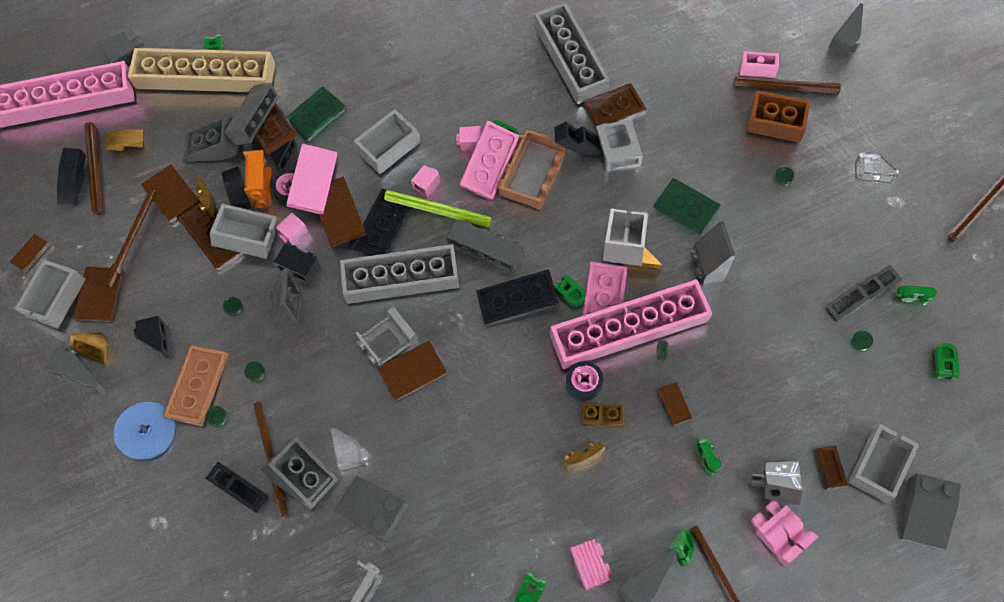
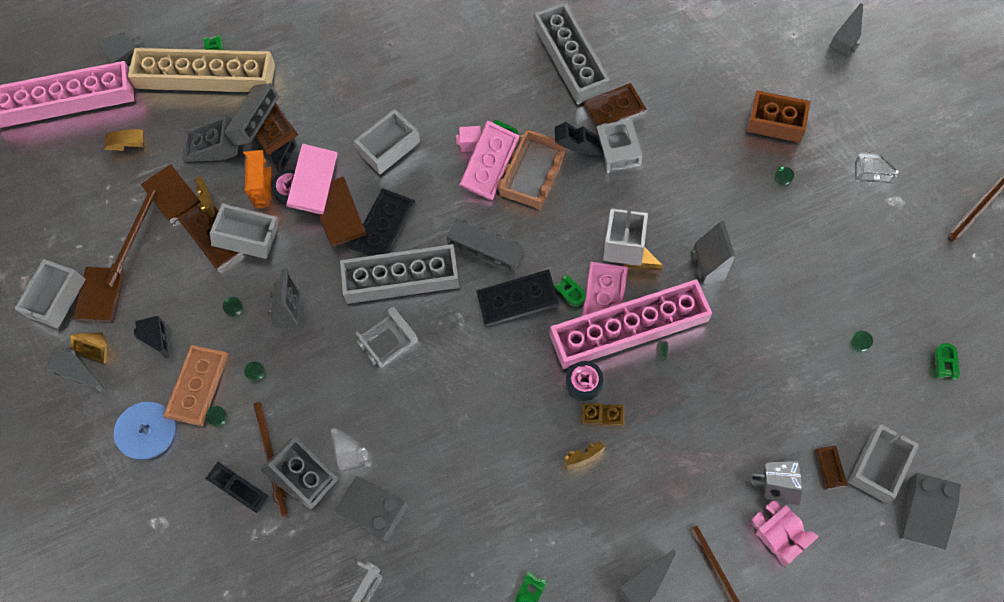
(30, 253): reddish brown tile -> none
(70, 176): black slope -> none
(93, 168): reddish brown axle -> none
(235, 187): black slope -> none
(291, 230): bright pink brick -> none
(300, 264): black brick -> none
(316, 113): clear green tile -> none
(412, 371): reddish brown tile -> none
(426, 181): bright pink brick -> none
(437, 208): lime axle -> none
(590, 564): bright pink brick -> none
(675, 404): reddish brown tile -> none
(683, 546): green plate -> none
(687, 206): clear green tile -> none
(705, 451): green plate -> none
(759, 64): bright pink brick -> none
(786, 84): reddish brown axle -> none
(863, 293): dark grey slope -> none
(920, 293): green plate -> none

